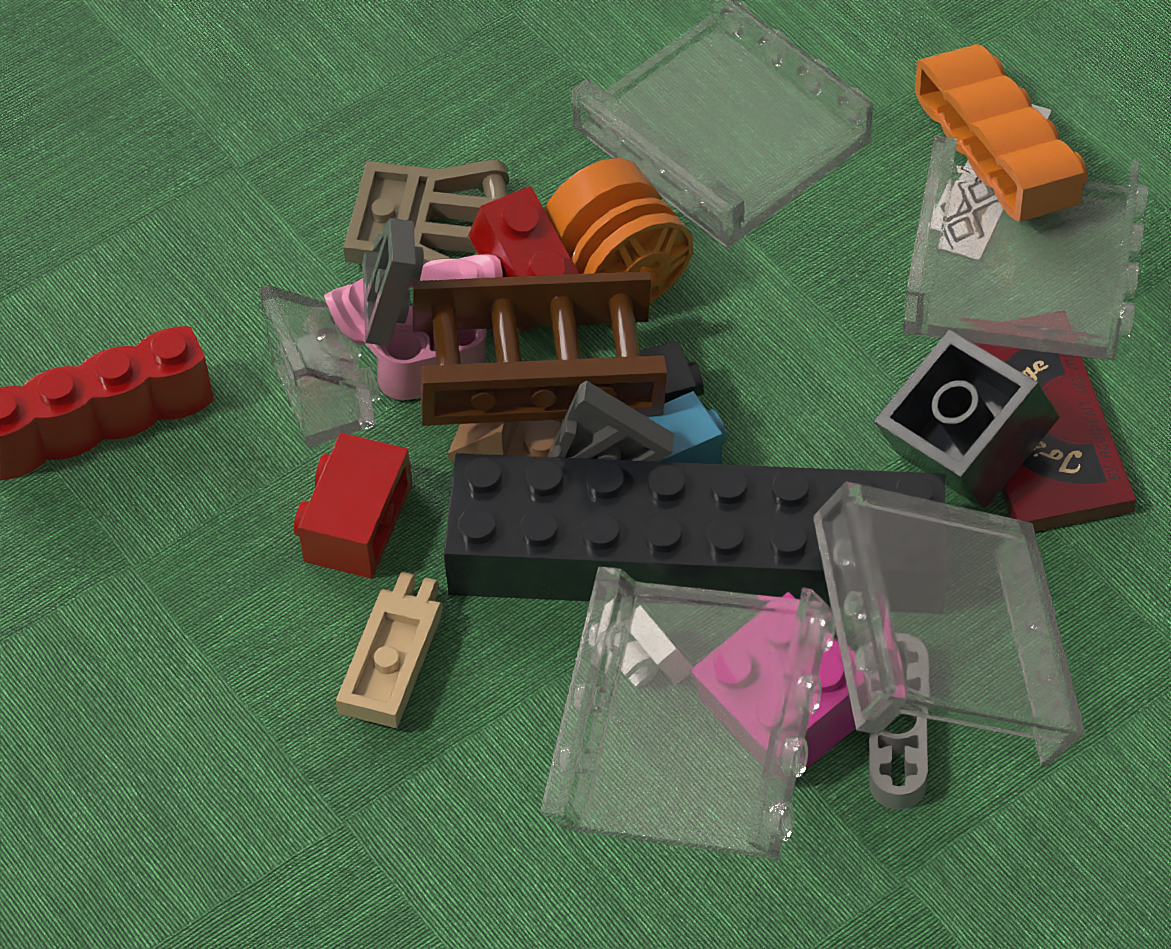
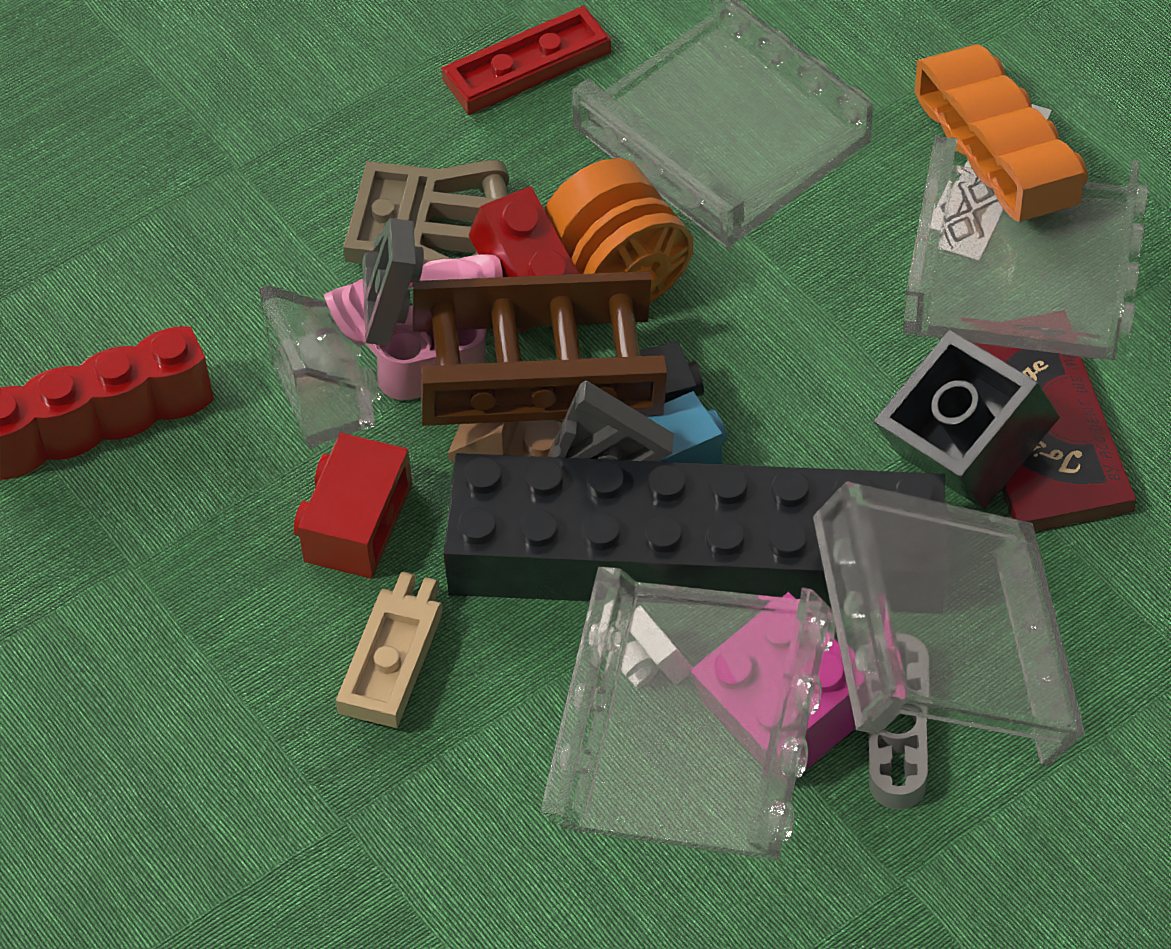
(526, 60): none -> red tile

